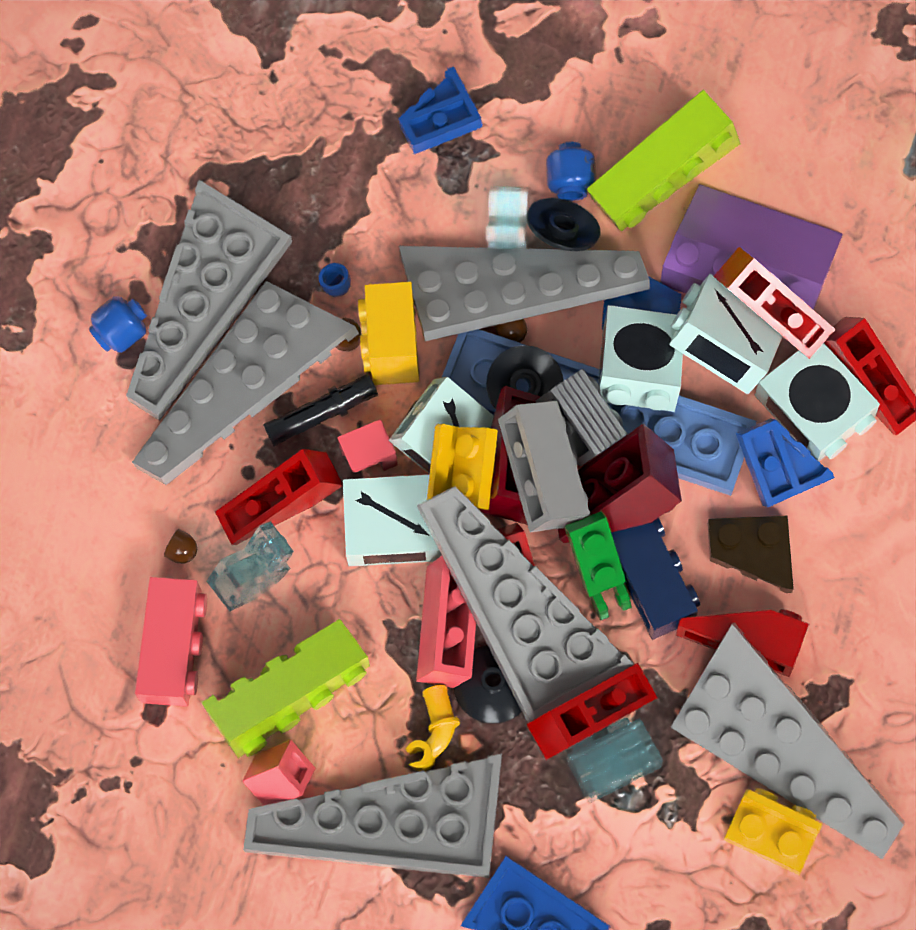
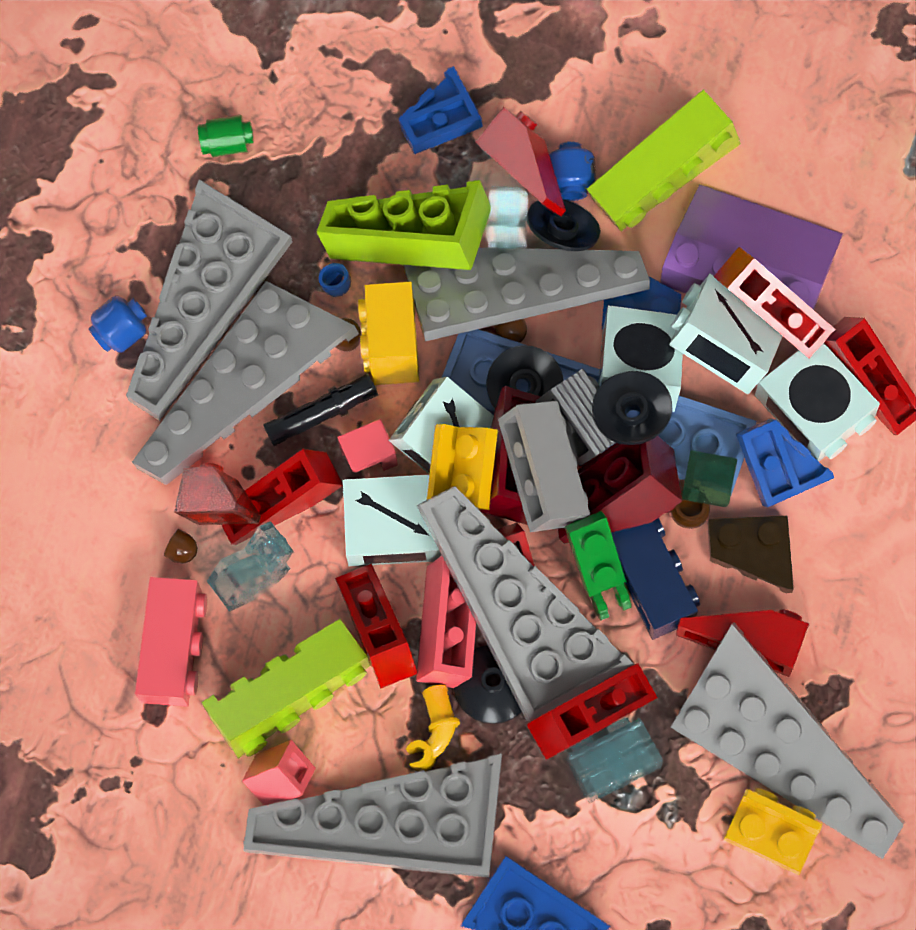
(213, 497): none -> clear red slope
(225, 136): none -> green brick
(376, 626): none -> red slope
(408, 228): none -> lime wedge
(523, 155): none -> slope
(632, 392): none -> black dish
(690, 514): none -> reddish brown plate
(709, 478): none -> clear green panel

